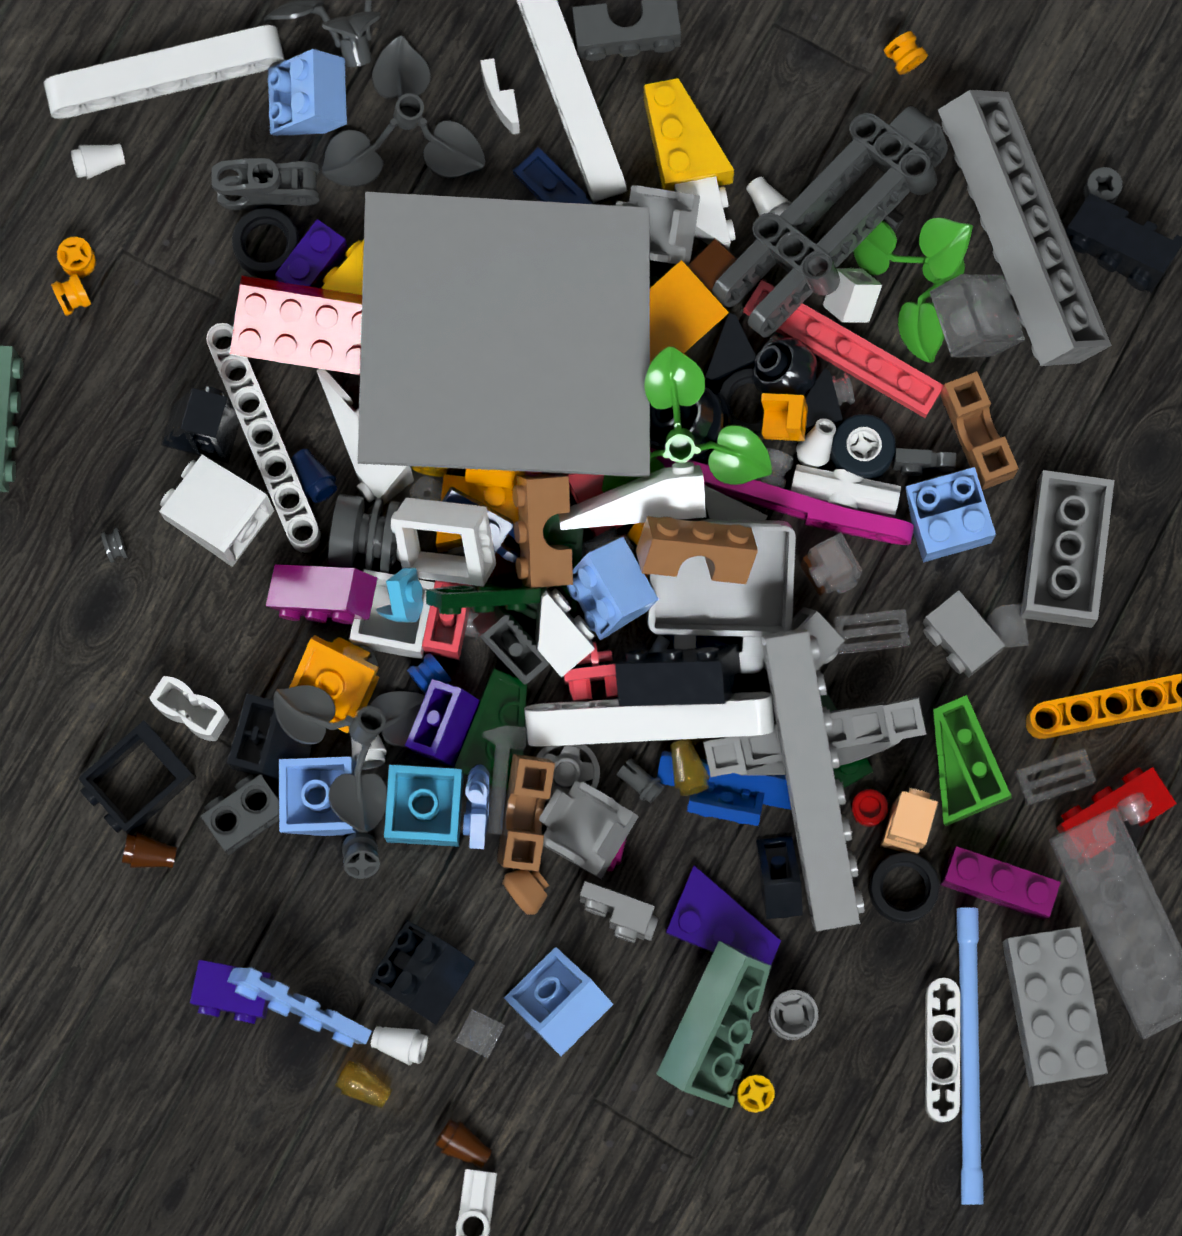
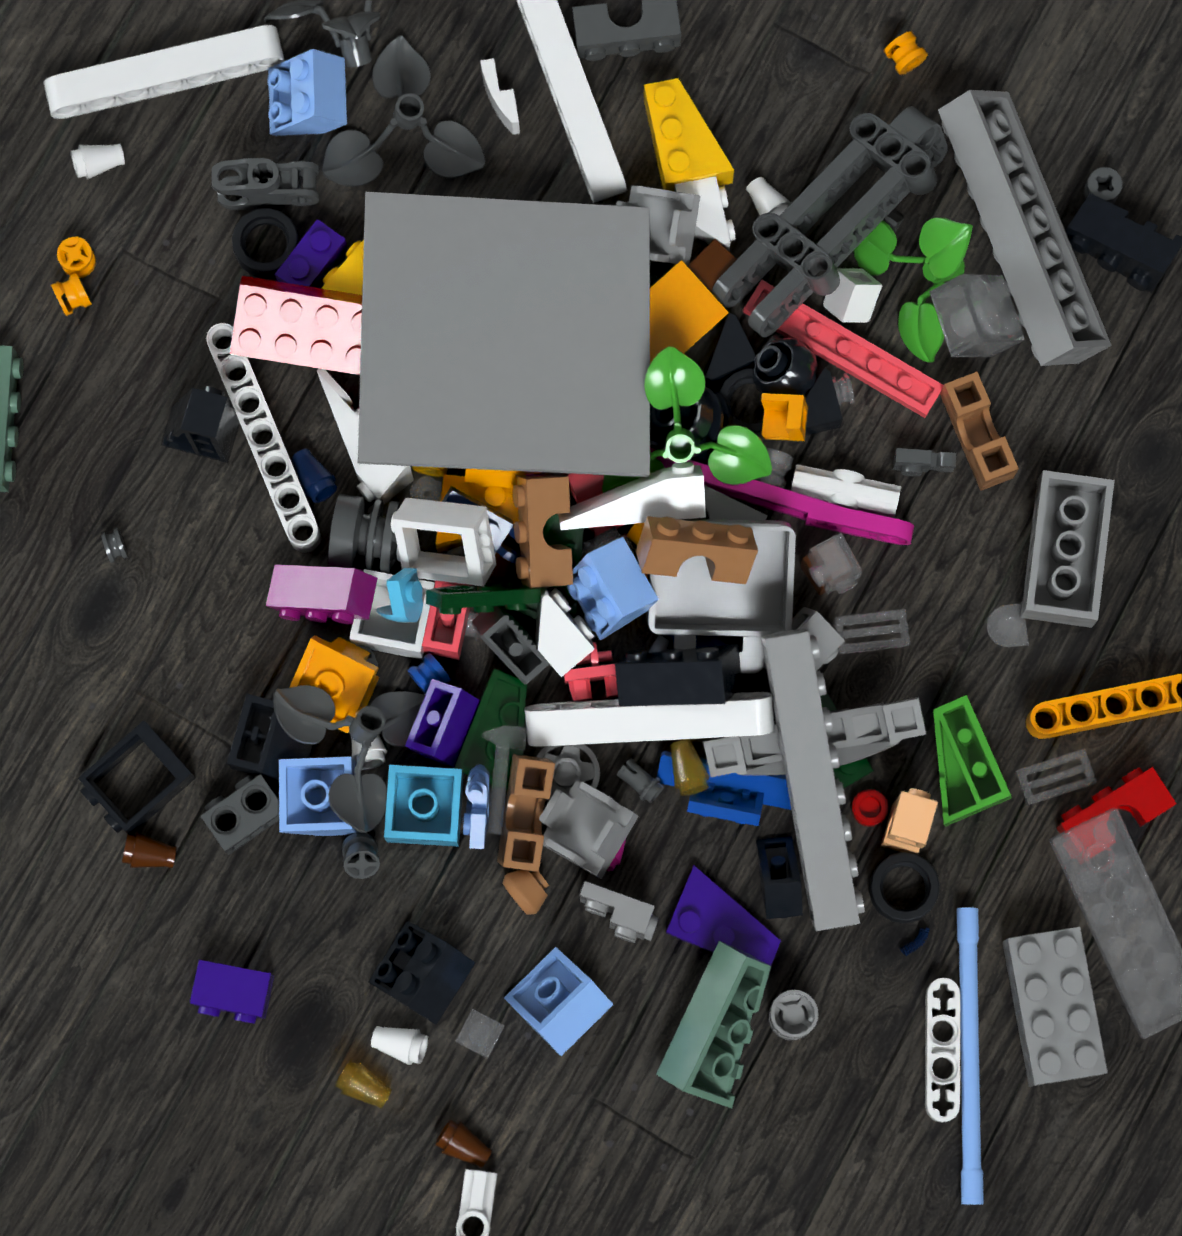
(181, 705): white brick -> none
(216, 509): white slope -> none
(249, 986): light blue wing -> none
(547, 180): dark blue hinge -> none
(761, 1092): yellow wheel -> none
(817, 445): white cone -> none
(868, 437): black wheel -> none
(922, 935): none -> dark blue leg
(949, 514): light blue slope -> none
(962, 635): light grey brick -> none
(1000, 883): magenta brick -> none
(1134, 808): clear plate -> none

